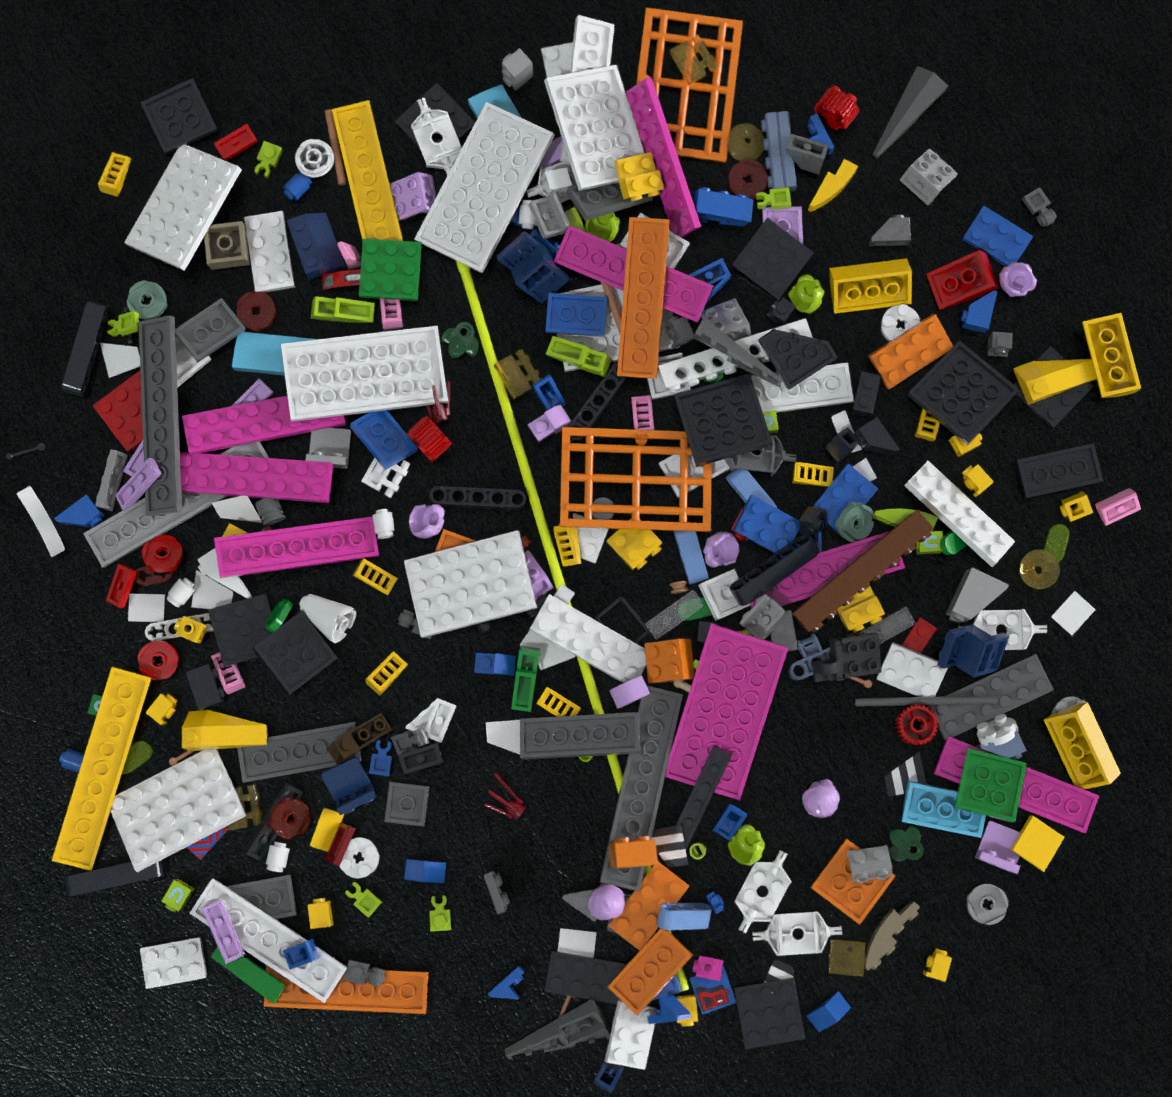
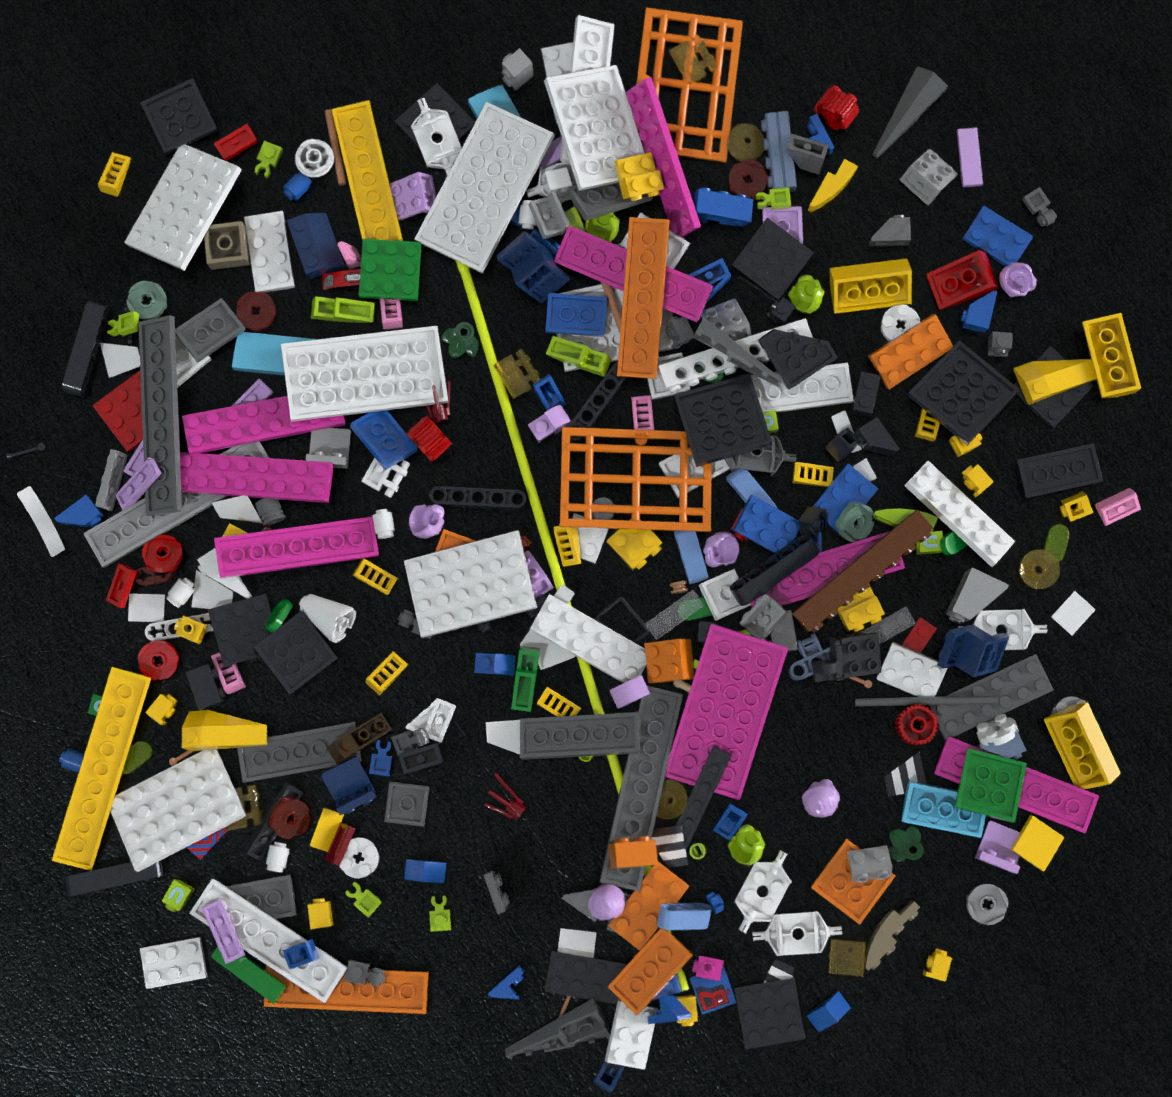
(675, 790): none -> clear yellow dish
(969, 157): none -> lavender tile

